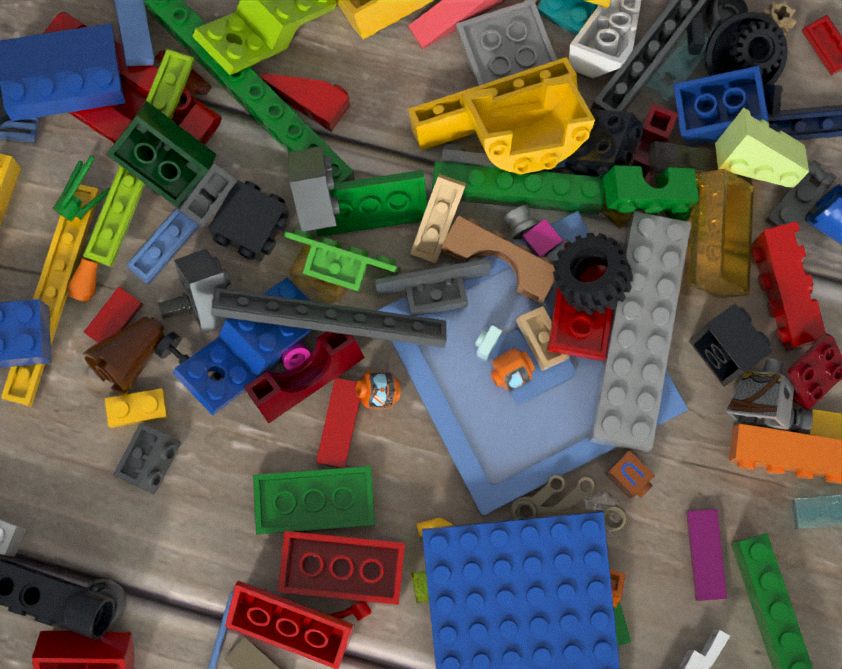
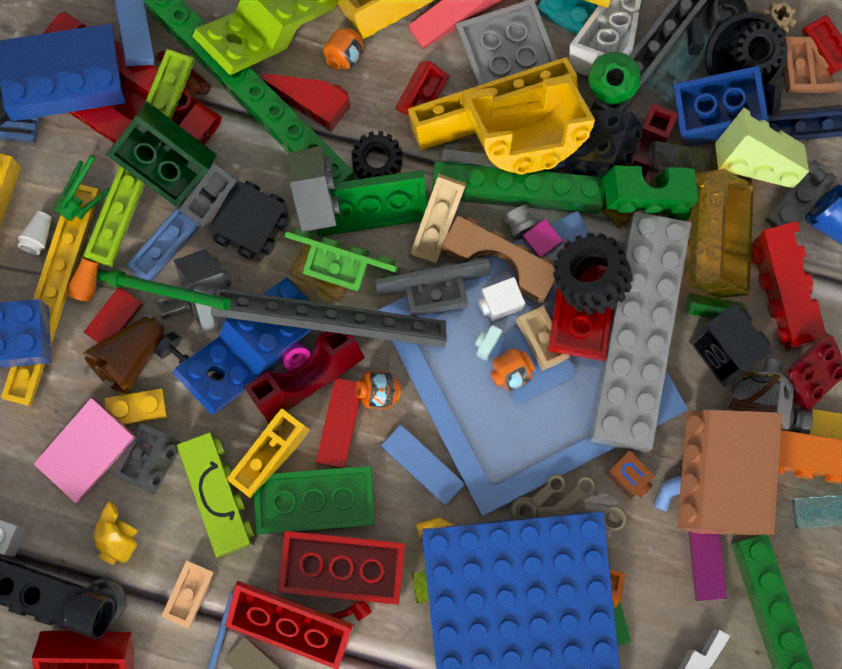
(35, 234): none -> white cone
(84, 450): none -> bright pink tile
(114, 538): none -> yellow head
(120, 279): none -> green bar
(188, 594): none -> light nougat plate
(215, 495): none -> lime brick
(268, 452): none -> yellow slope
(343, 49): none -> orange head
(373, 142): none -> black tyre
(423, 86): none -> red slope
(423, 465): none -> medium blue tile
(501, 299): none -> white brick
(602, 89): none -> green piece
(667, 490): none -> light blue arm
(708, 306): none -> green slope
(730, 472): none -> nougat slope
(806, 68): none -> nougat wing

